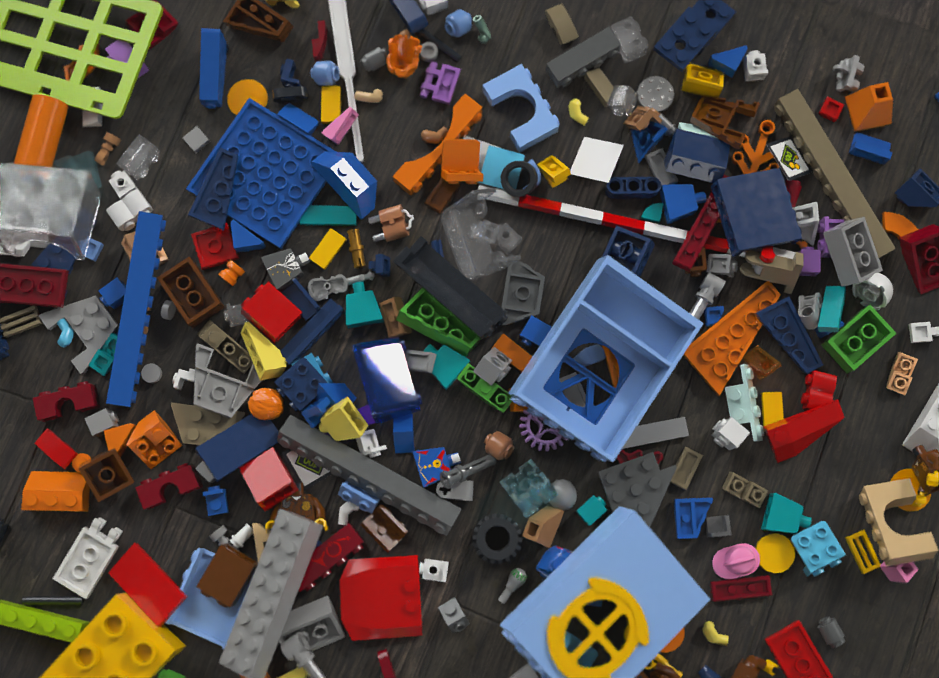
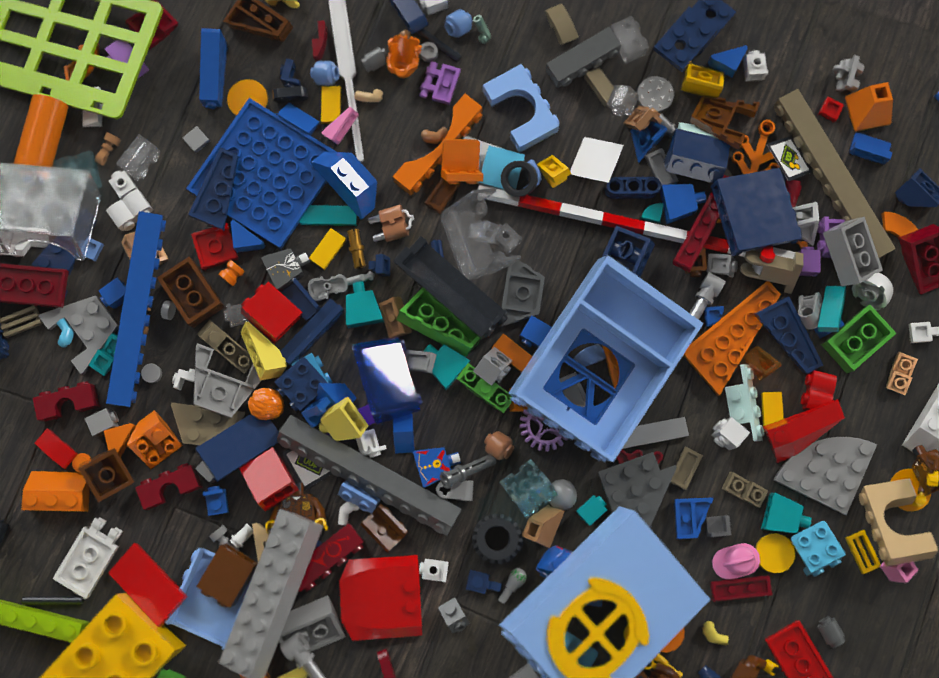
(480, 582): none -> dark blue plate
(575, 112): light yellow arm -> none
(828, 471): none -> light grey plate

